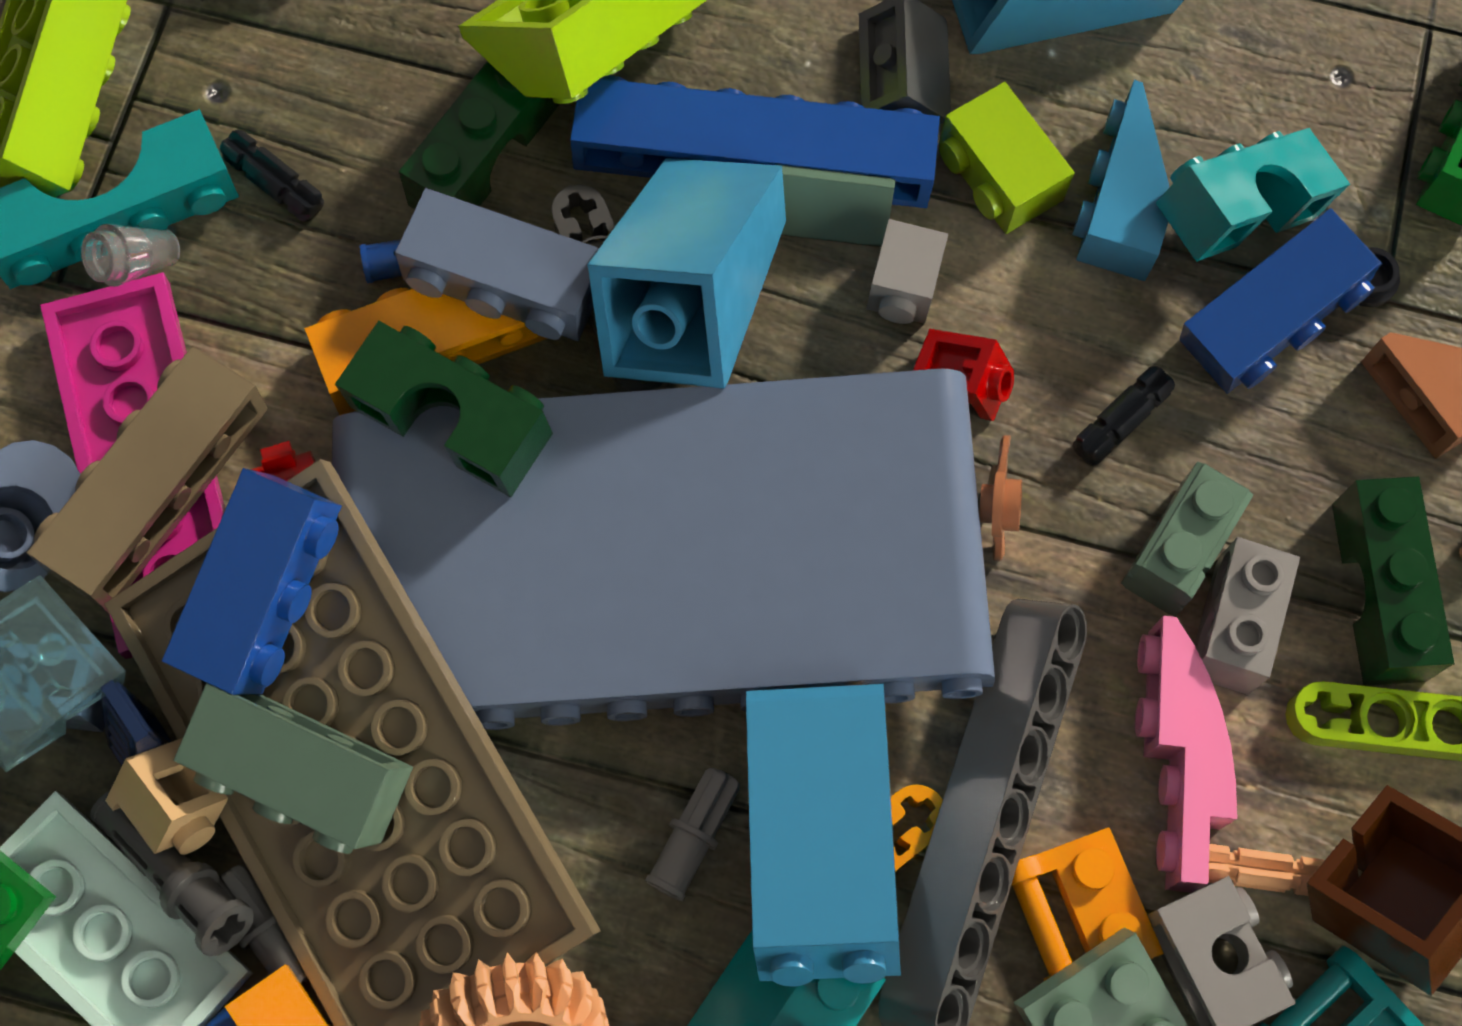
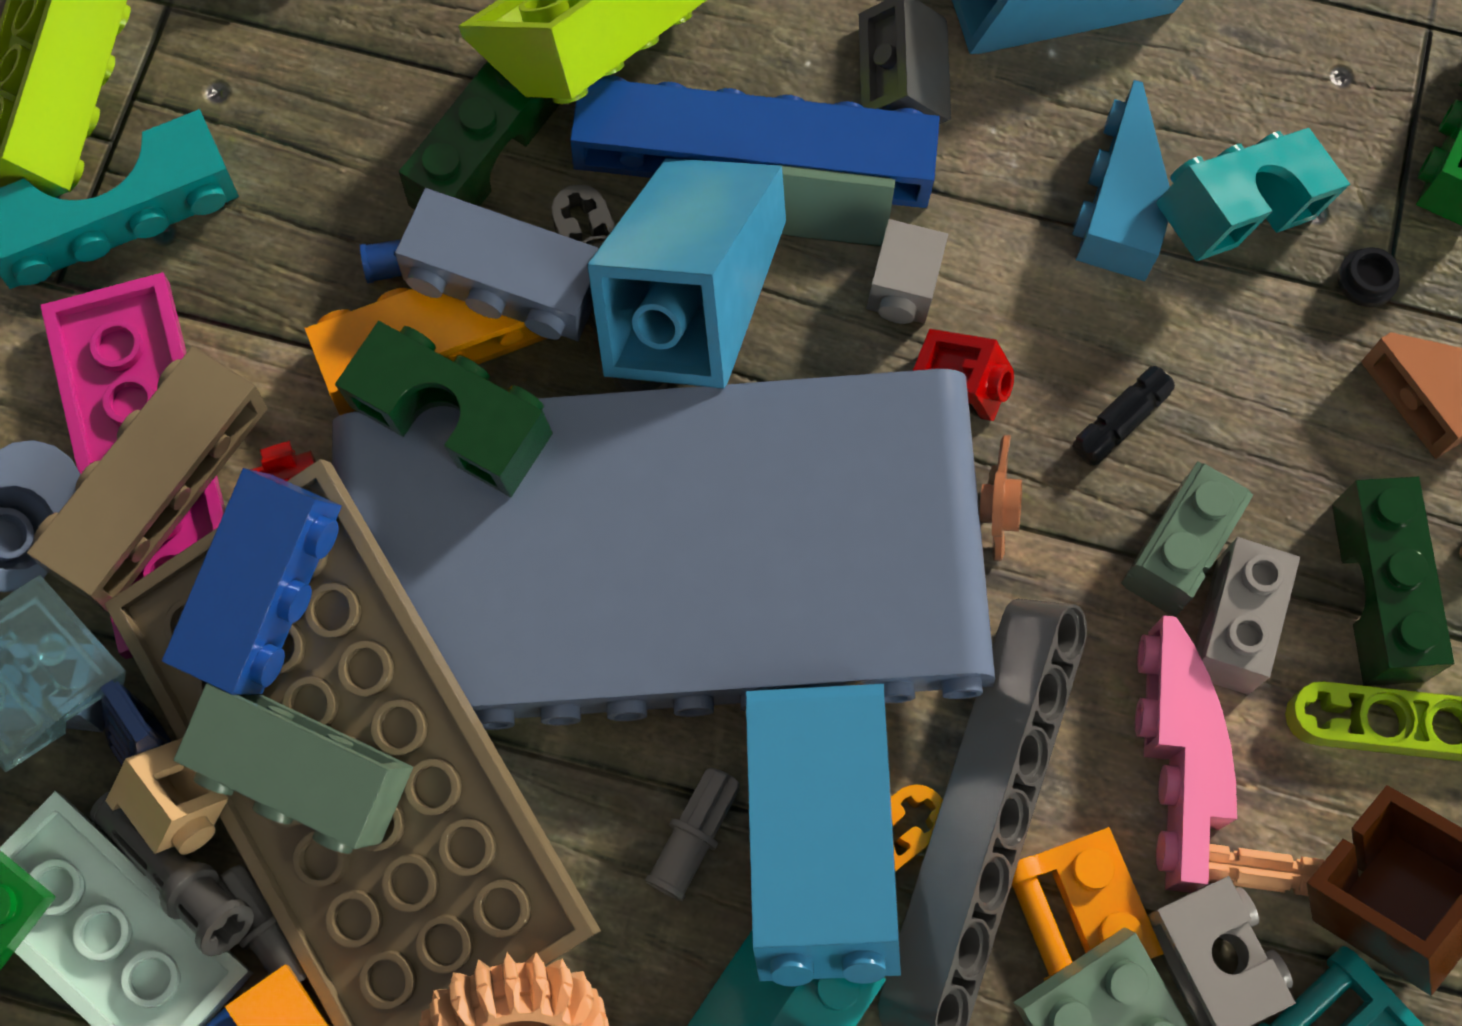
(126, 253): clear cone -> none
(272, 175): black axle -> none
(1004, 158): lime brick -> none
(1281, 303): blue brick -> none

